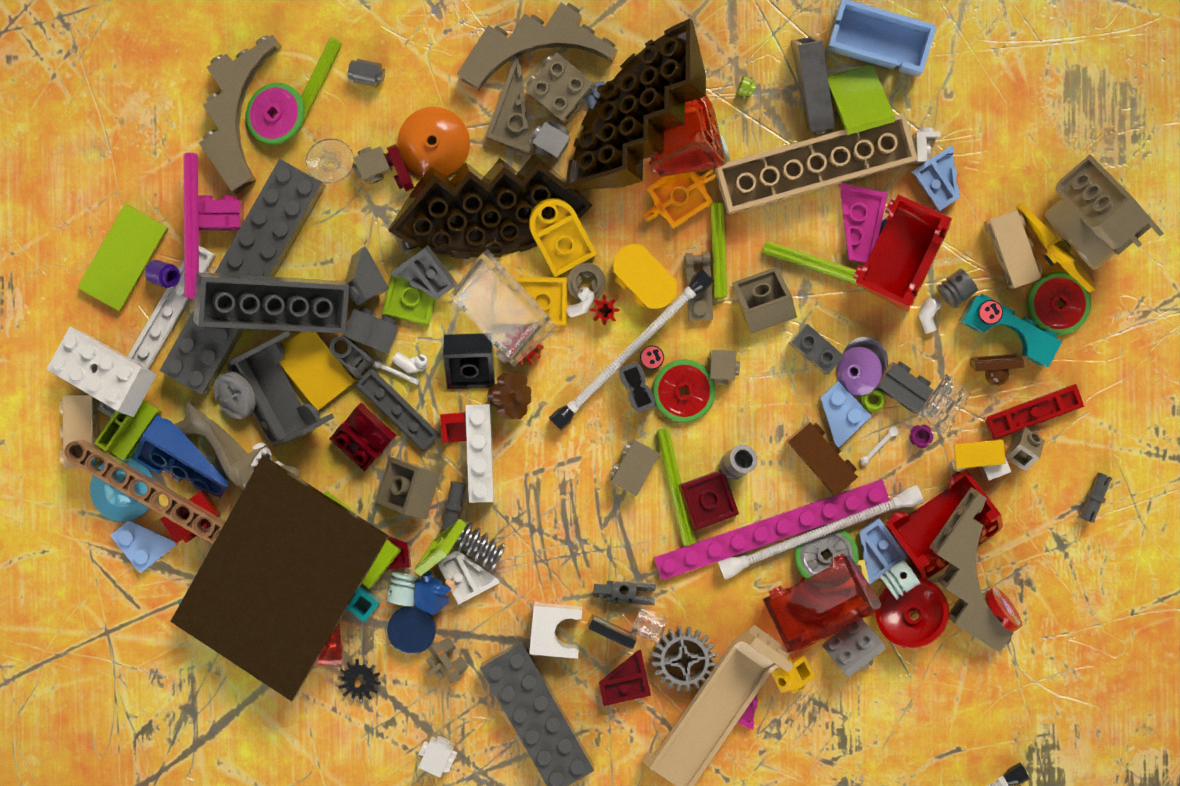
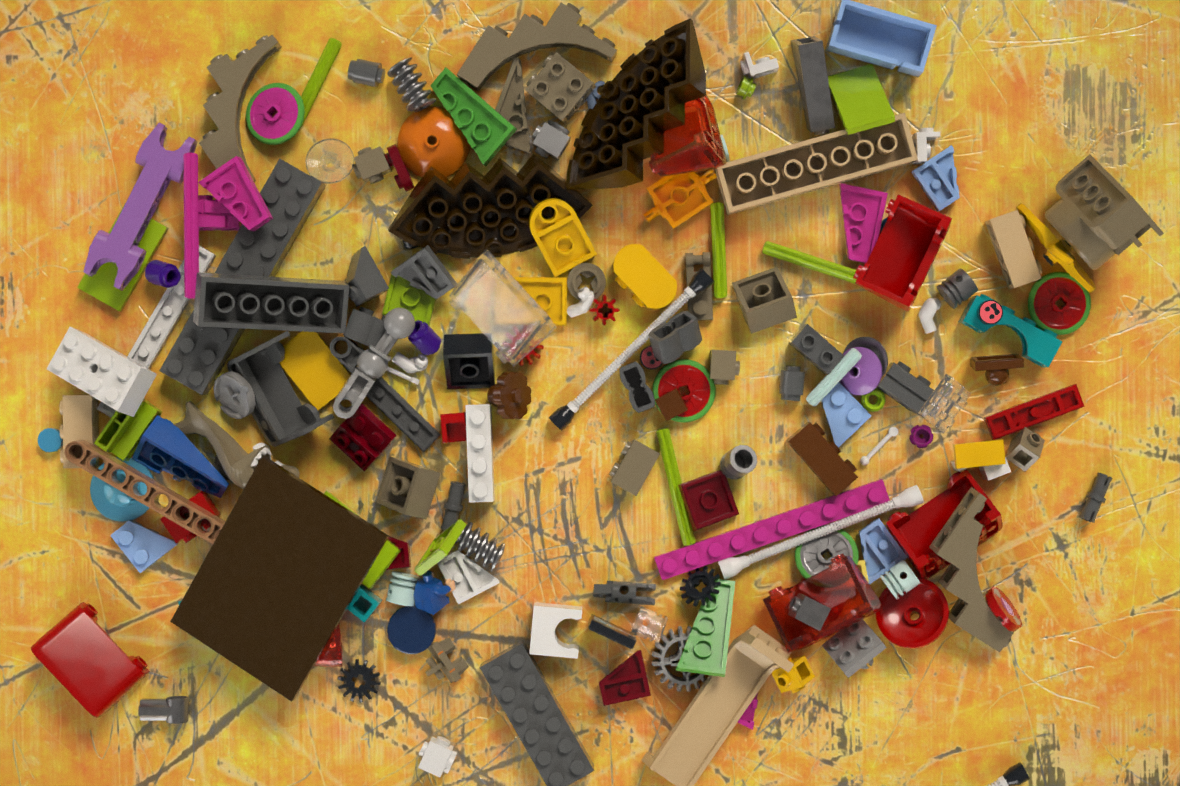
(50, 440): none -> dark azure tile
(88, 661): none -> red windscreen
(123, 241): none -> medium lavender piece
(172, 709): none -> flat silver piece
(237, 192): none -> dark pink wing
(374, 361): none -> light grey piece
(410, 86): none -> flat silver piece
(424, 338): none -> dark purple brick
(478, 121): none -> bright green wing
(671, 404): none -> reddish brown tile
(675, 337): none -> dark grey brick
(694, 581): none -> black gear
(709, 638): none -> bright green wing
(762, 67): none -> white bracket
(791, 383): none -> dark grey brick
(808, 611): none -> flat silver brick
(833, 377): none -> light aqua axle

